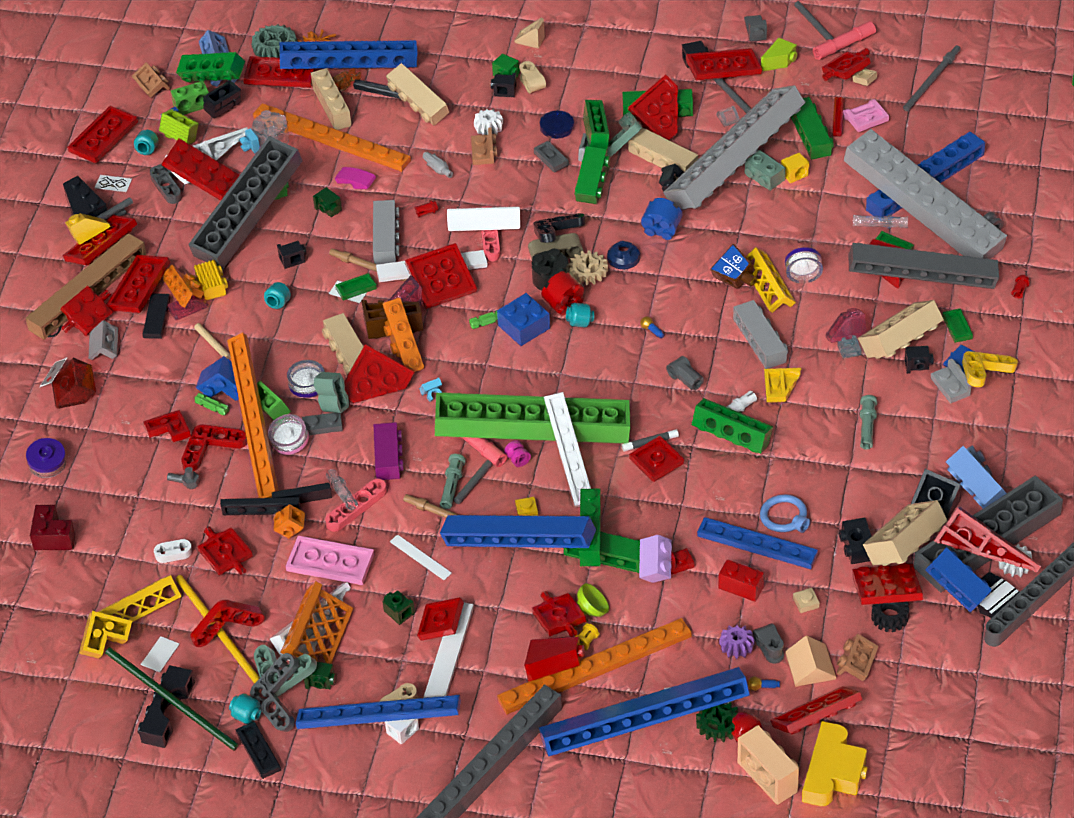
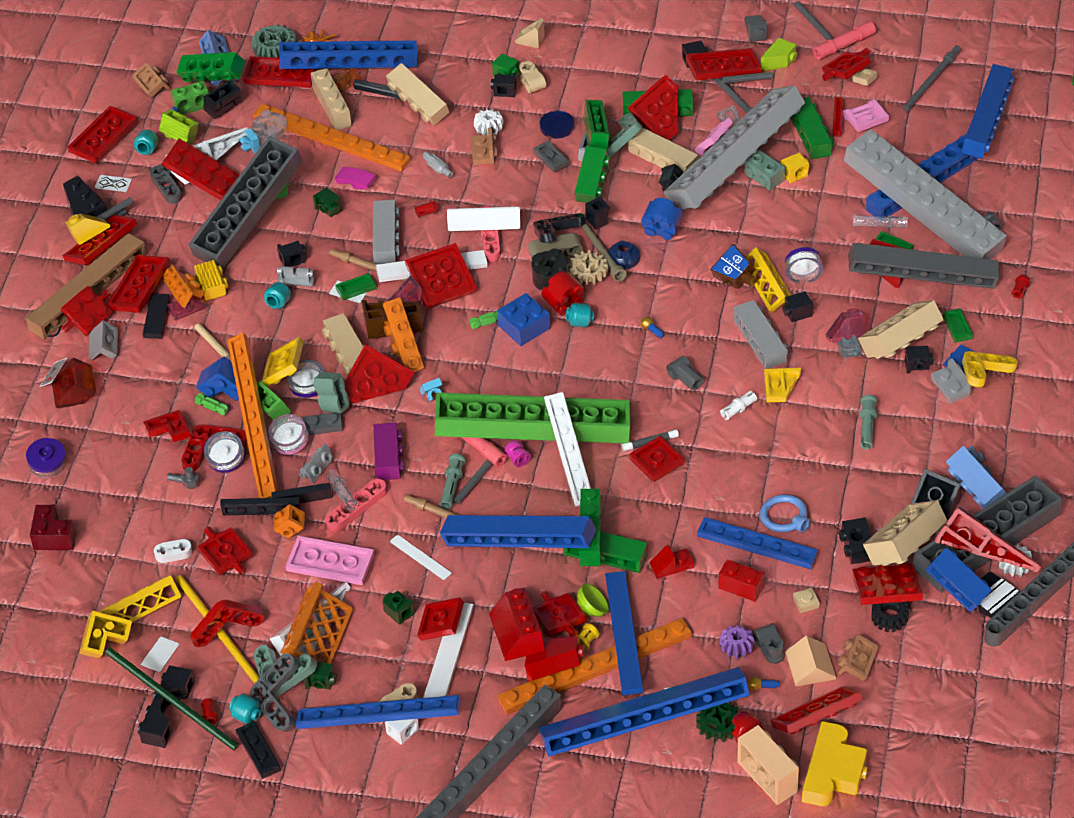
(209, 710): none -> red pin
(224, 452): none -> clear piece
(283, 362): none -> yellow plate
(300, 277): none -> light grey hinge
(317, 464): none -> light grey hinge
(516, 625): none -> red slope
(526, 507): yellow plate -> none
(597, 212): none -> black brick
(617, 272): none -> dark tan piece
(623, 633): none -> blue tile
(655, 558): lavender brick -> none
(713, 137): none -> bright pink plate
(742, 426): green brick -> none
(747, 77): none -> dark grey bar
(798, 306): none -> black brick
(988, 111): none -> blue brick

